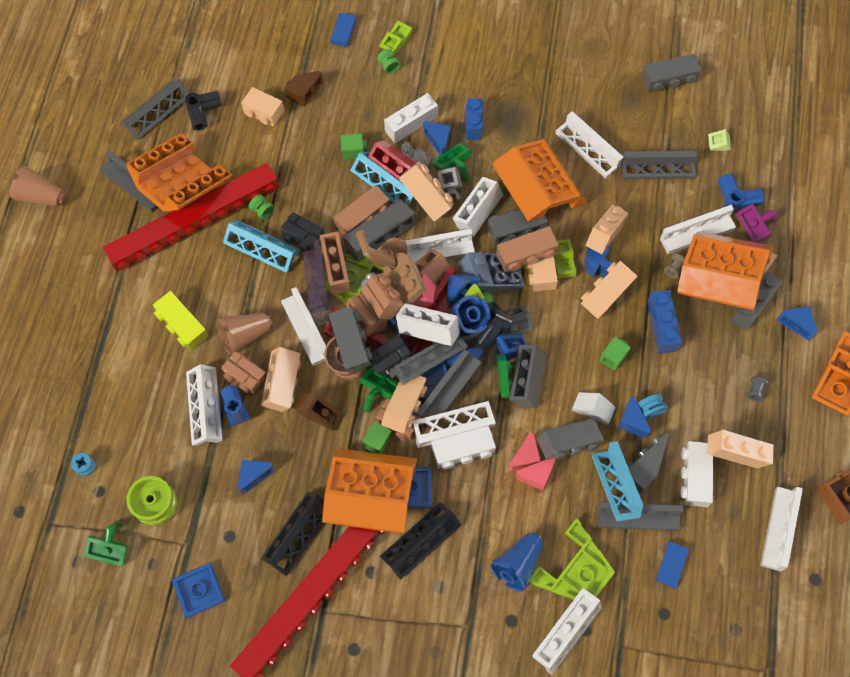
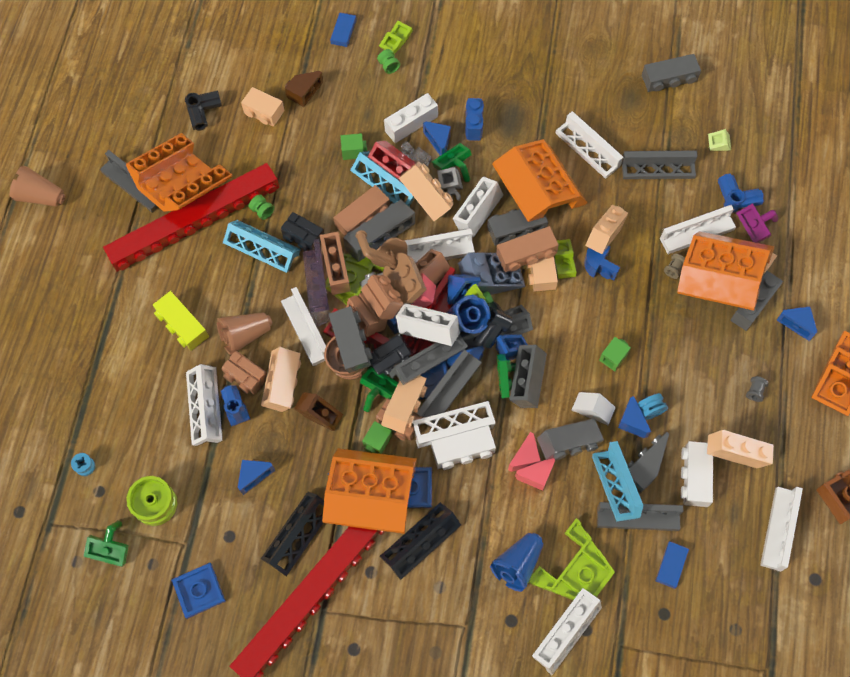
(152, 102): dark grey fence -> none
(608, 289): light nougat brick -> none
(664, 321): blue brick -> none

